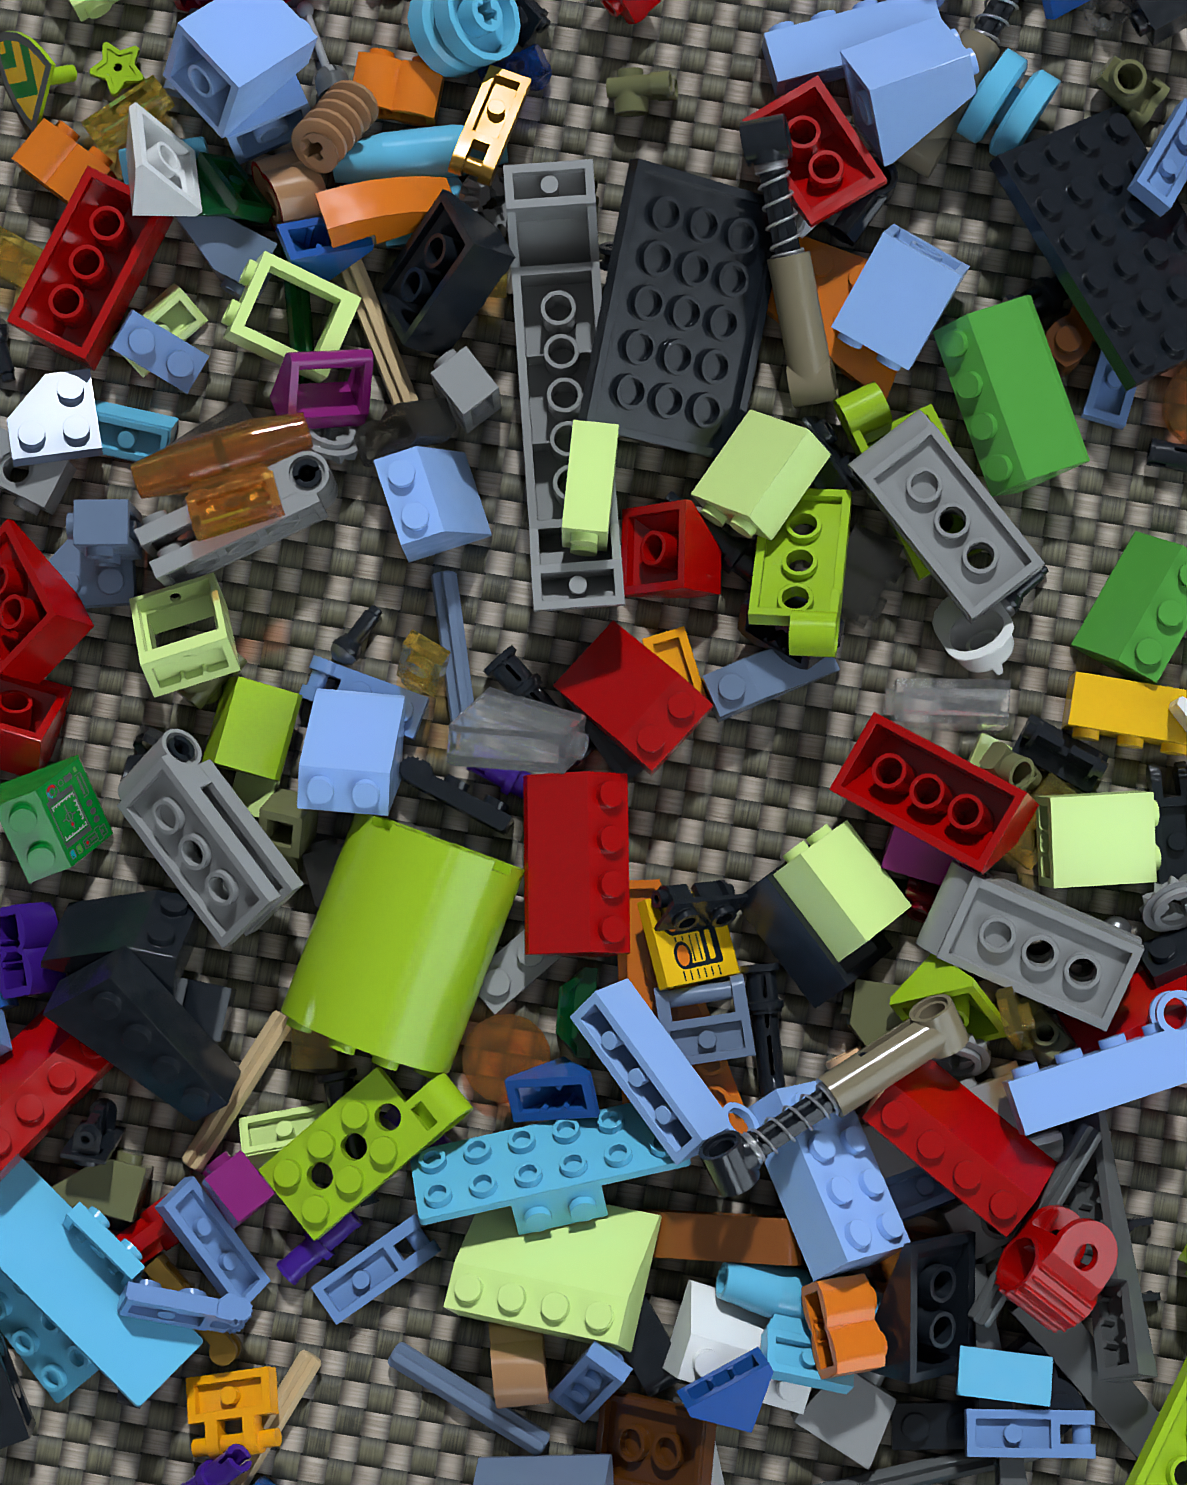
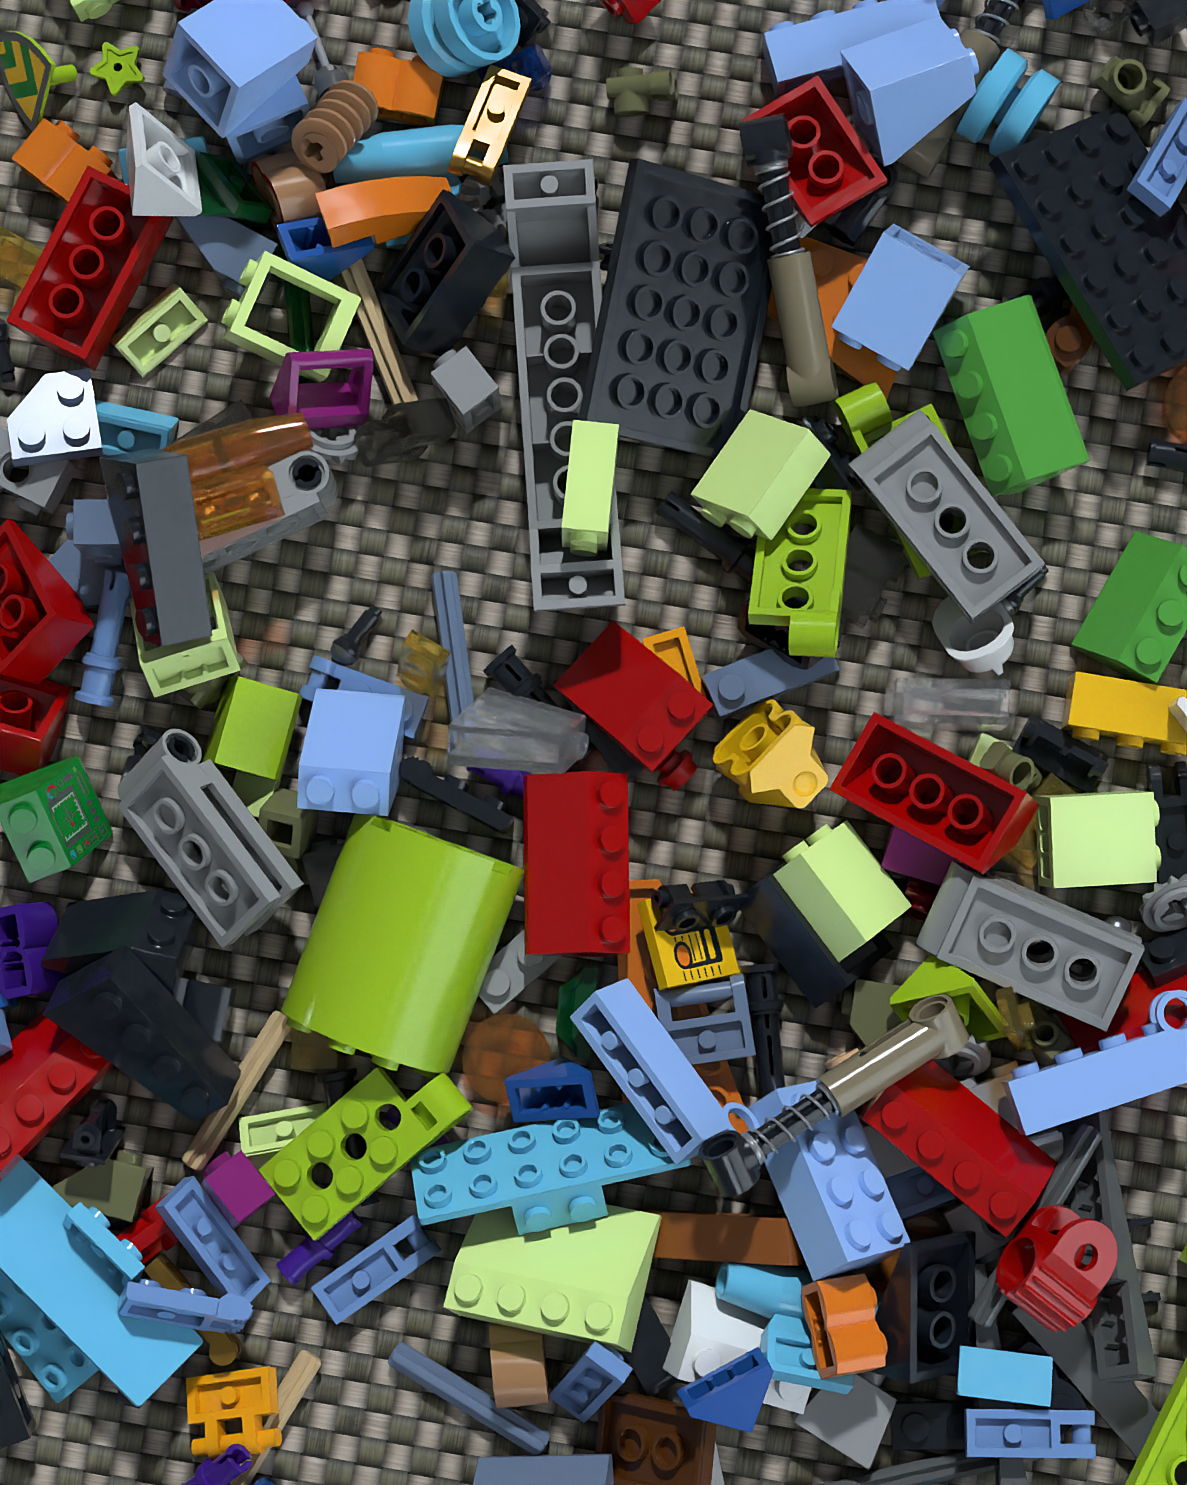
(102, 659): none -> medium blue pin
(110, 123): clear yellow plate -> none
(159, 351): medium blue plate -> none
(159, 543): none -> black wedge
(432, 500): light blue slope -> none
(669, 552): red slope -> none
(677, 770): none -> red plate
(772, 757): none -> yellow piece
(1106, 397): medium blue plate -> none

